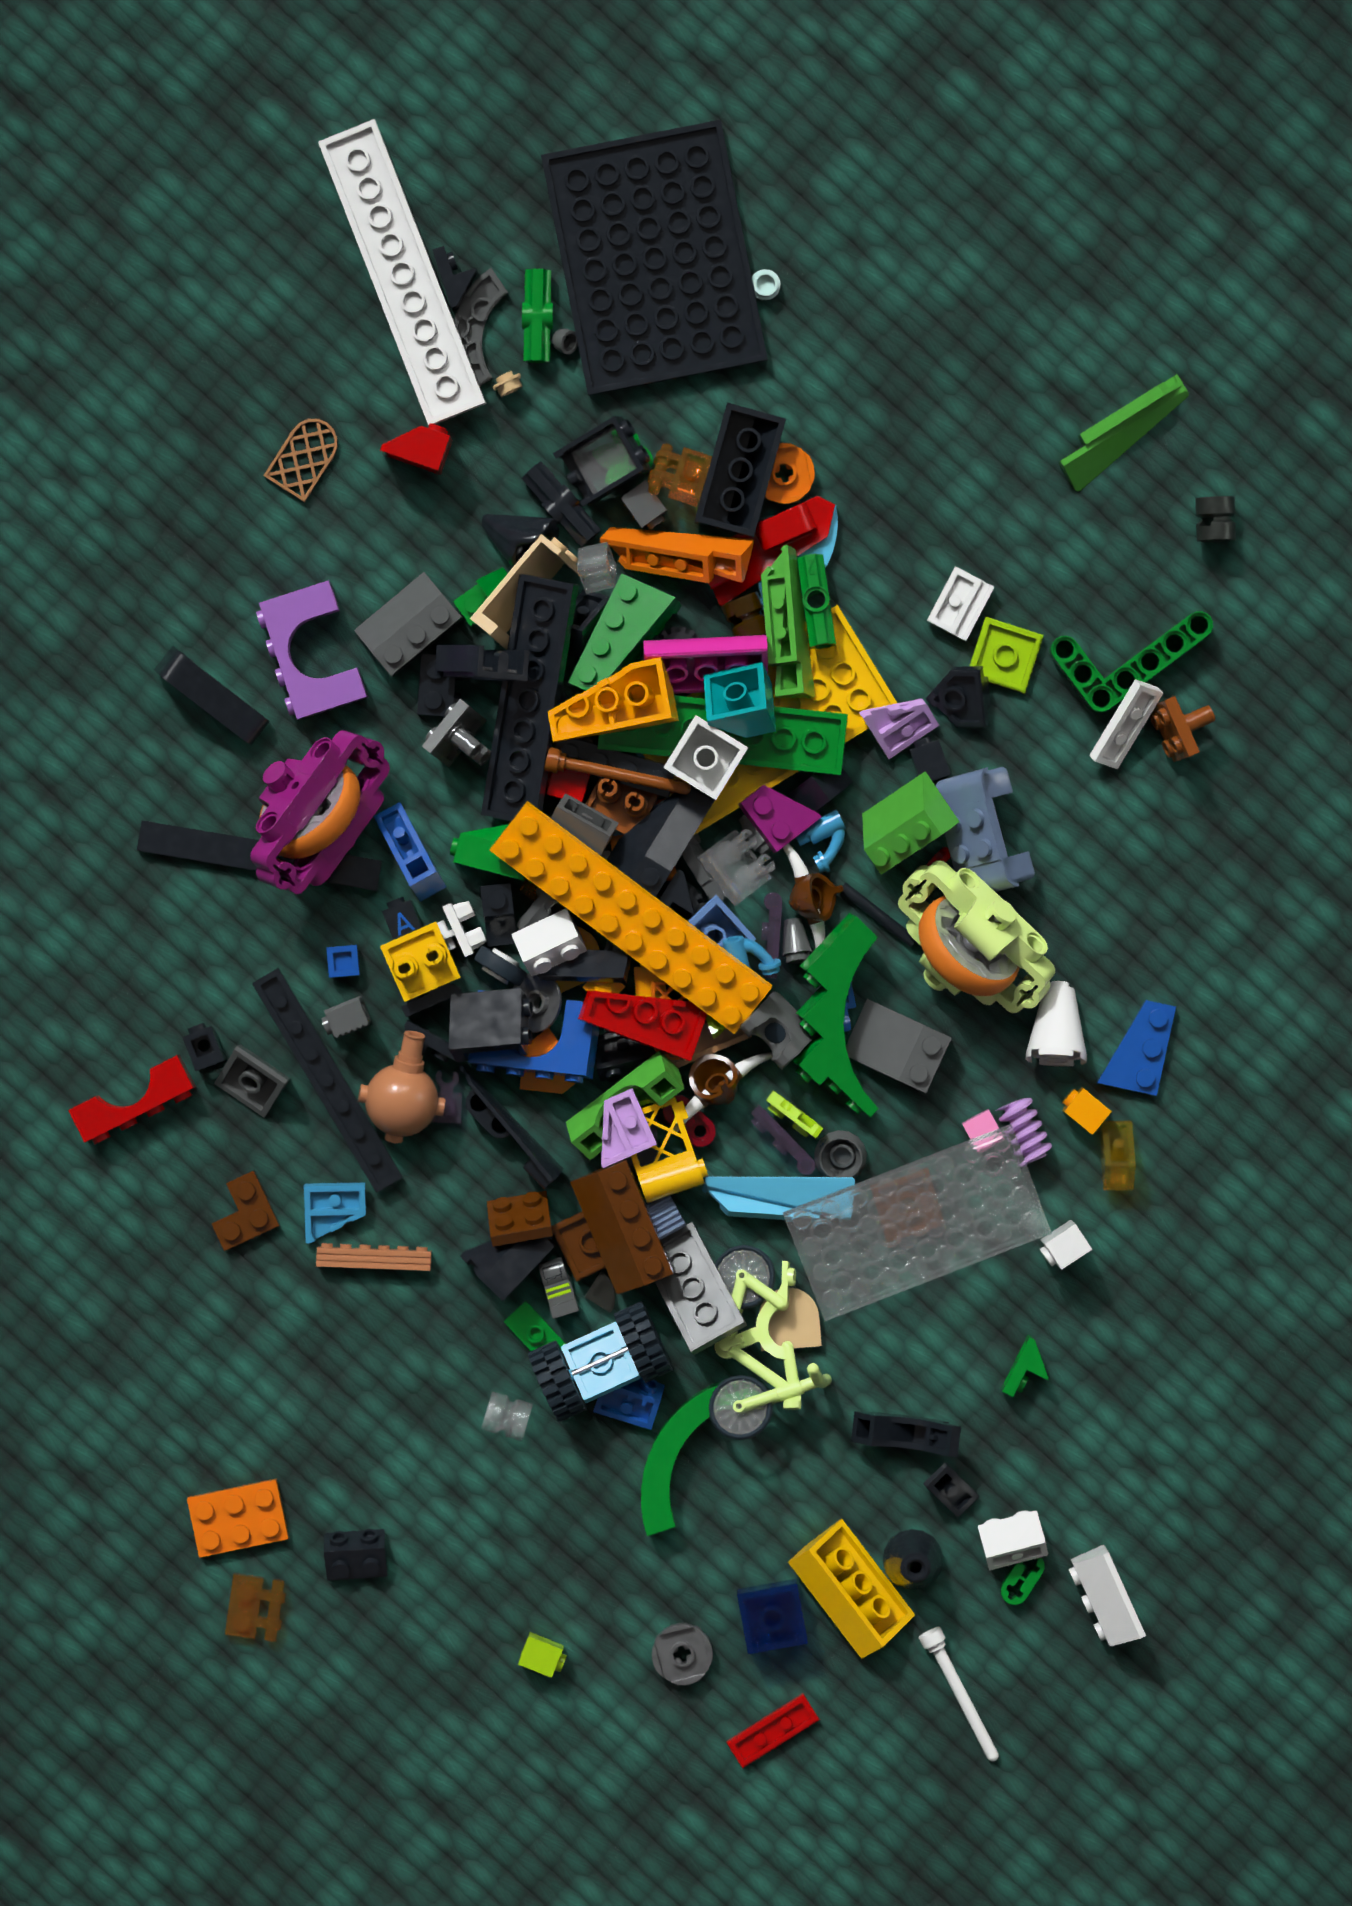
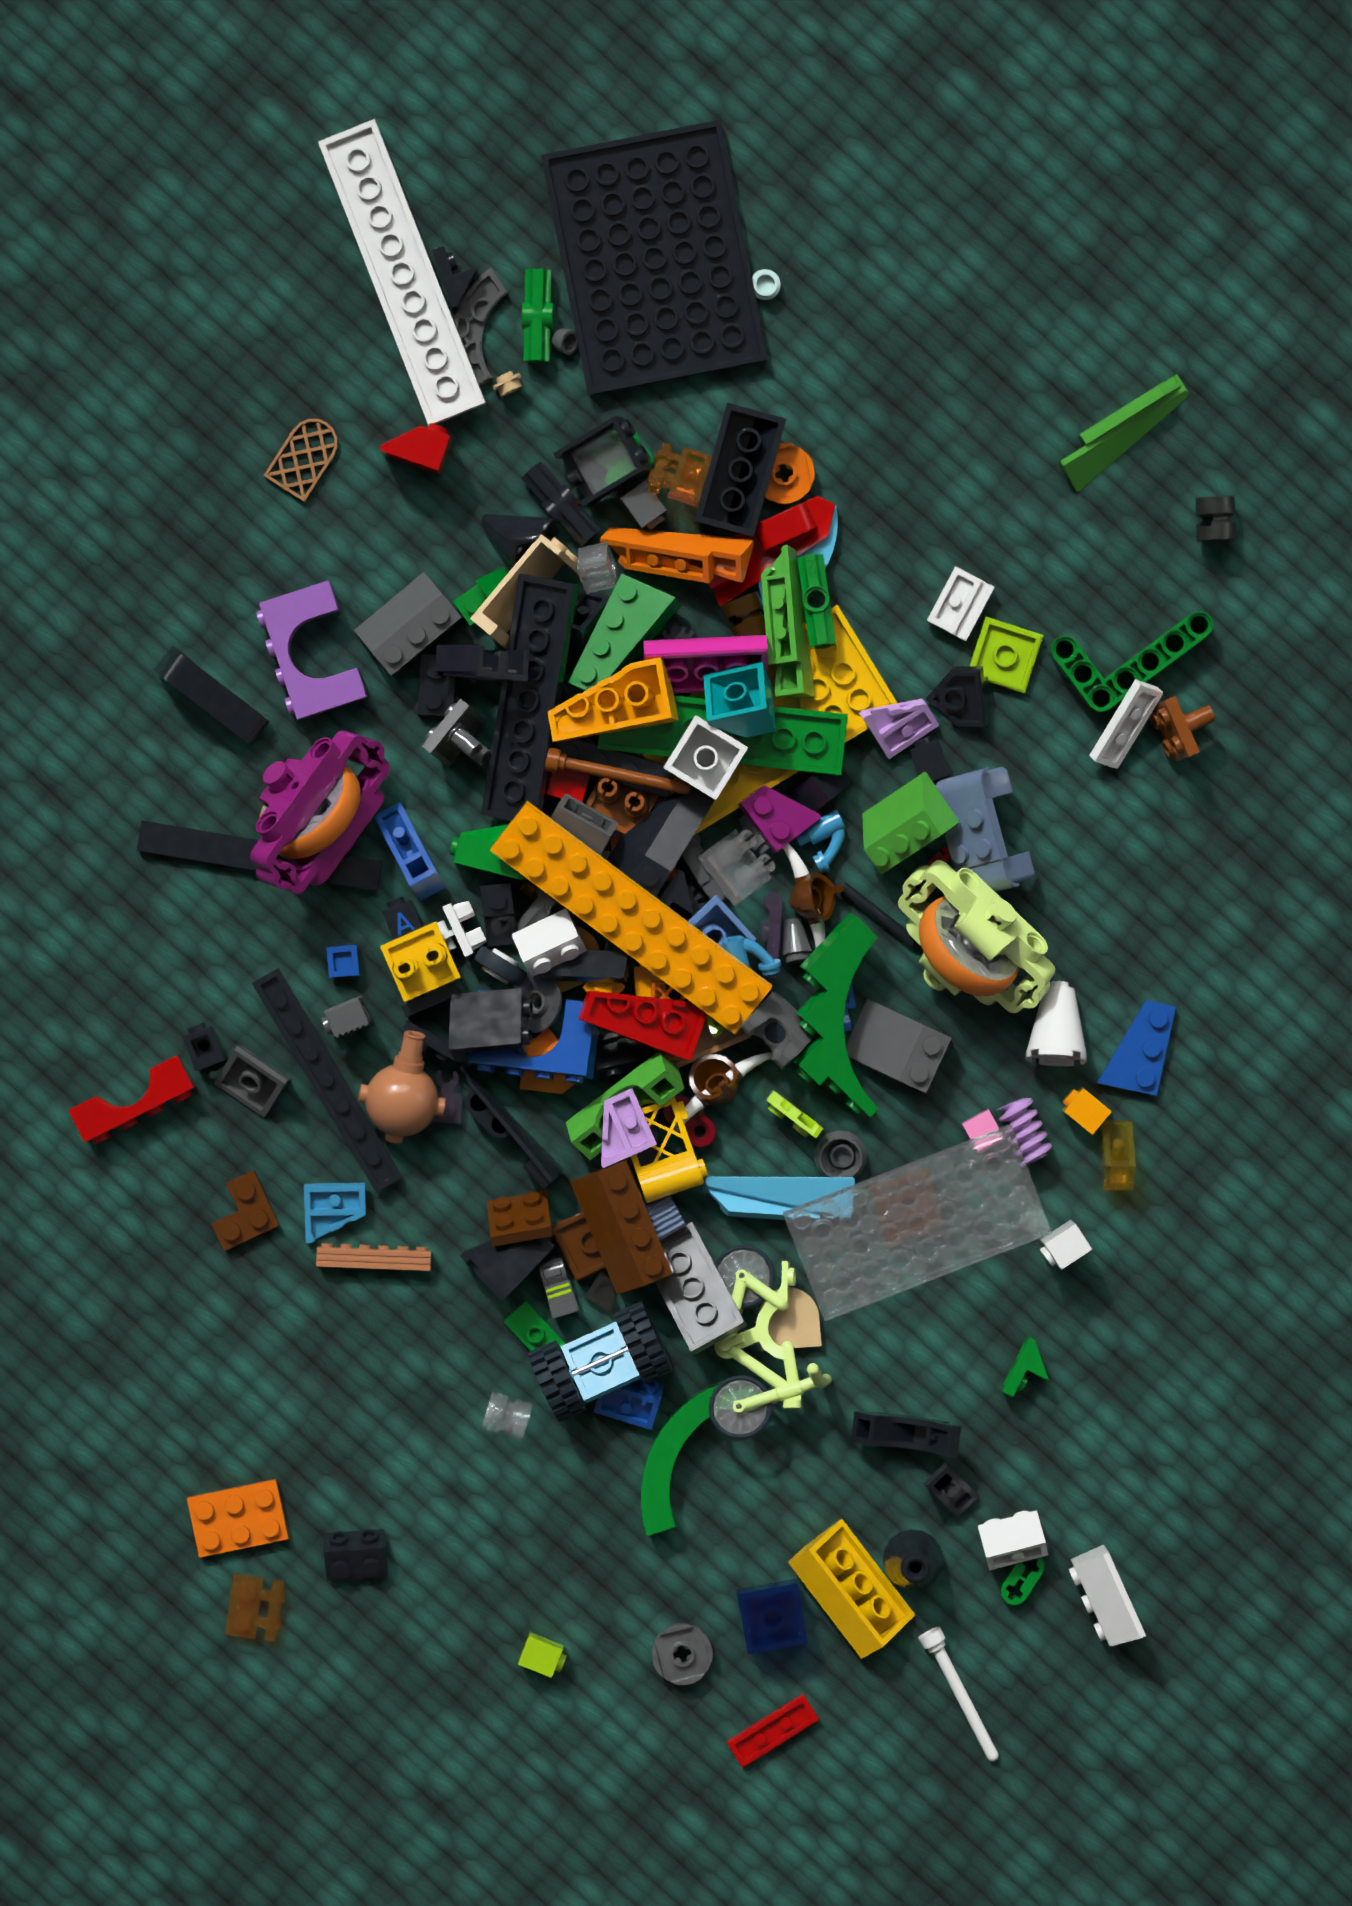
(784, 1142): clear purple plate -> none

